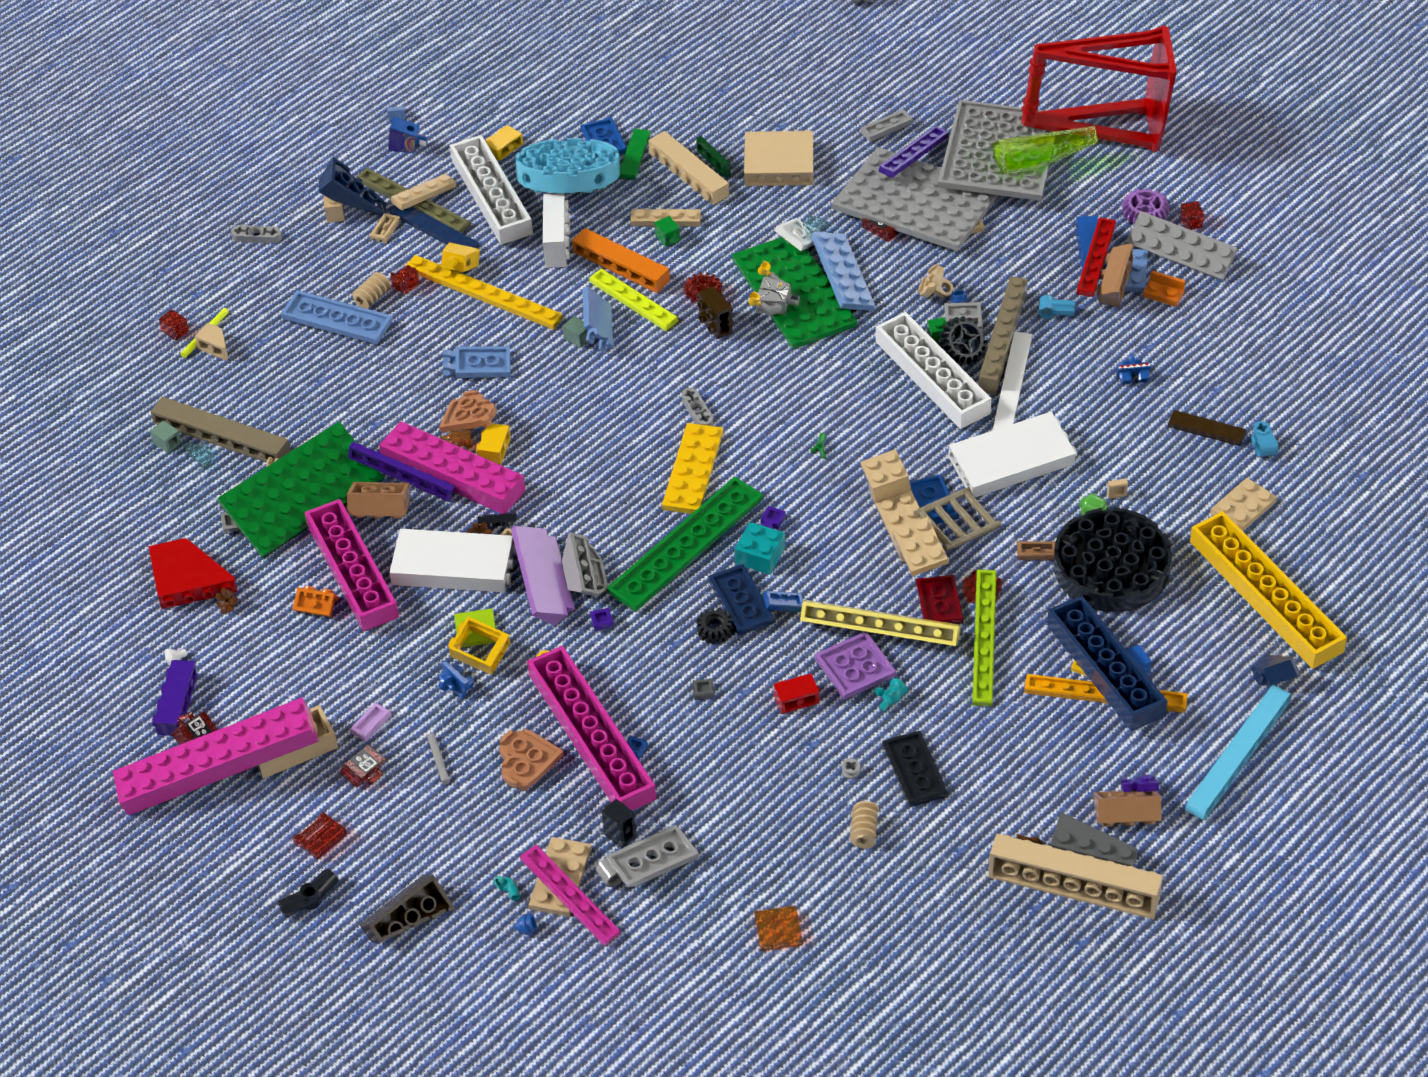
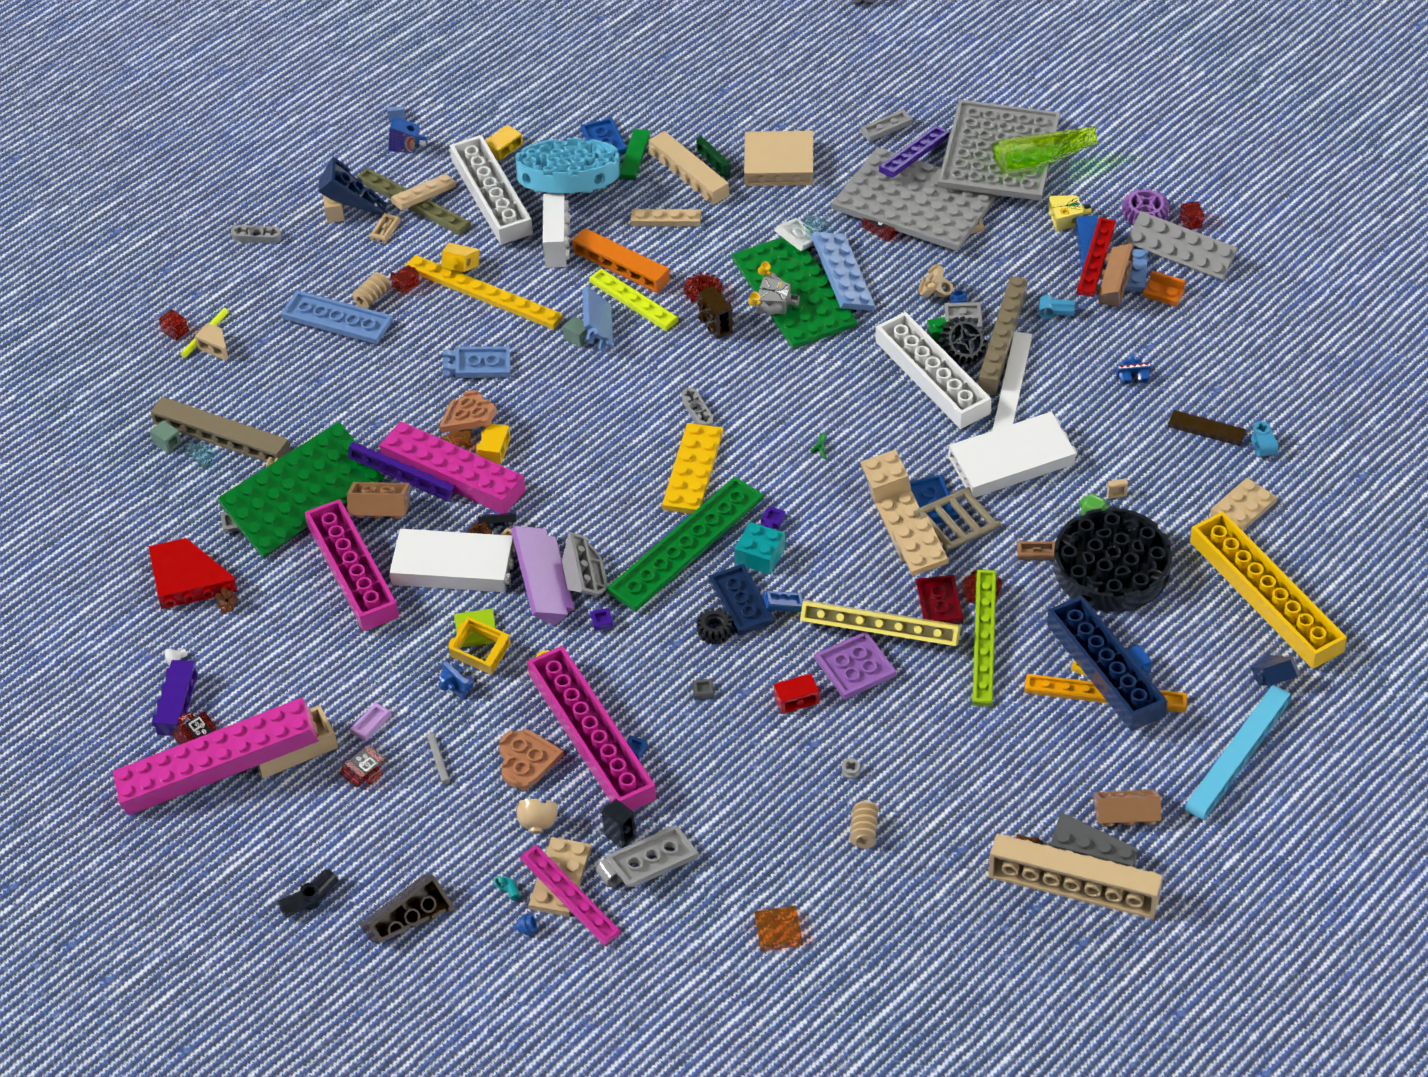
(314, 602): orange bracket -> none
(323, 839): clear red plate -> none
(432, 226): dark blue tile -> none
(536, 815): none -> tan cylinder
(667, 231): green brick -> none
(892, 694): teal piece -> none
(914, 768): black tile -> none
(1065, 209): none -> light yellow torso
(1142, 784): dark purple plate -> none
(1155, 105): red piece -> none

